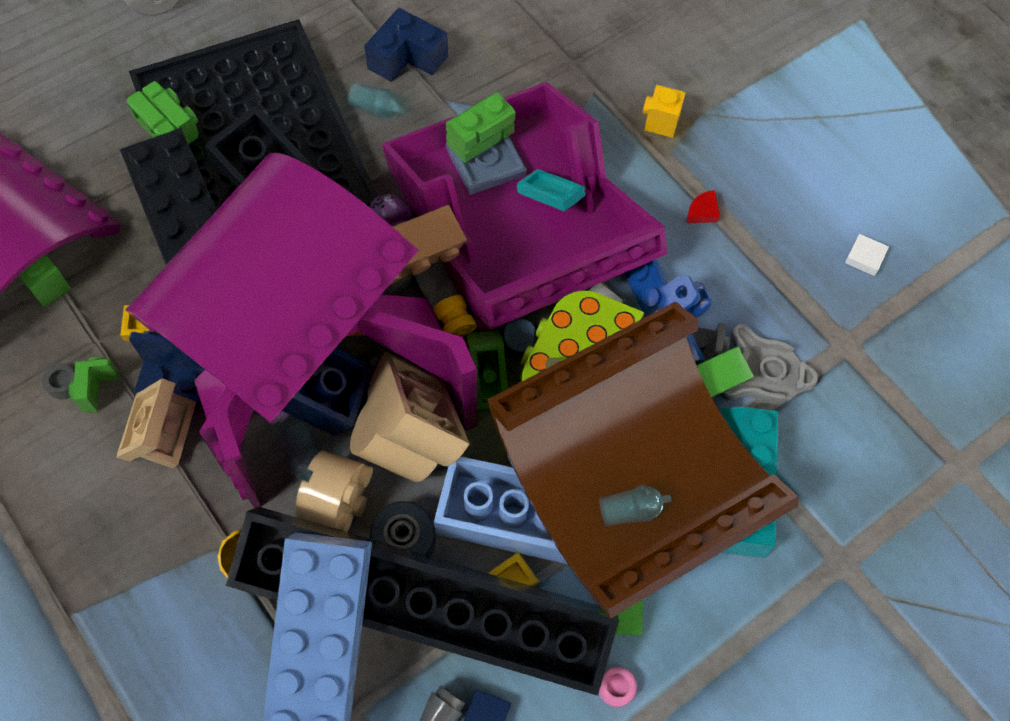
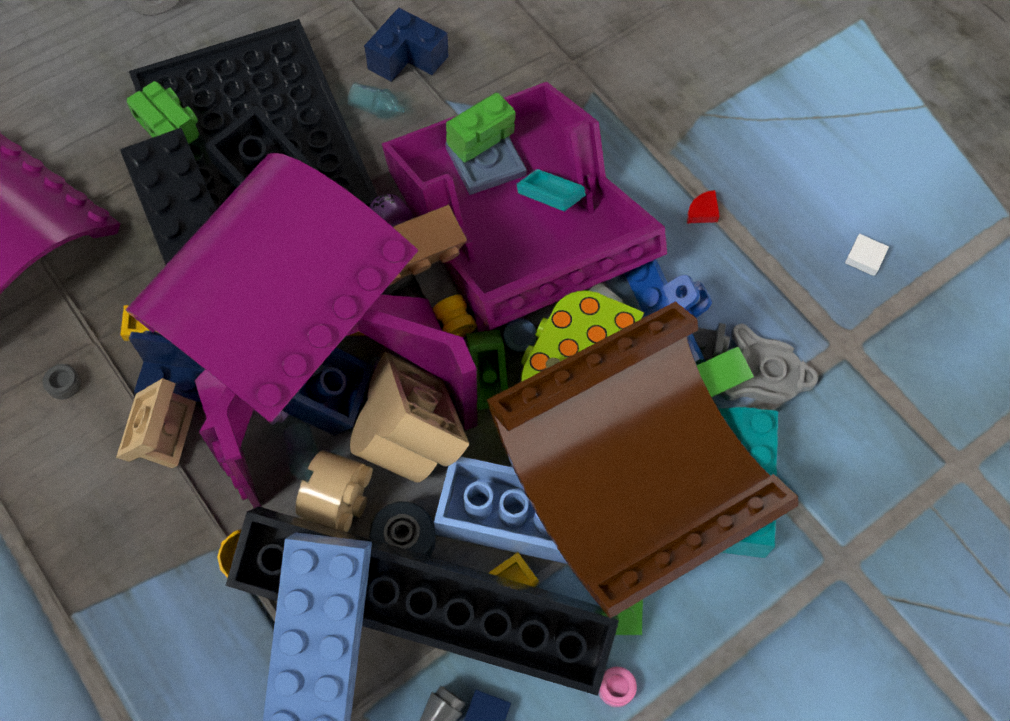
(44, 281): bright green brick -> none
(85, 387): bright green bracket -> none
(632, 505): clear light blue piece -> none
(663, 110): yellow brick -> none

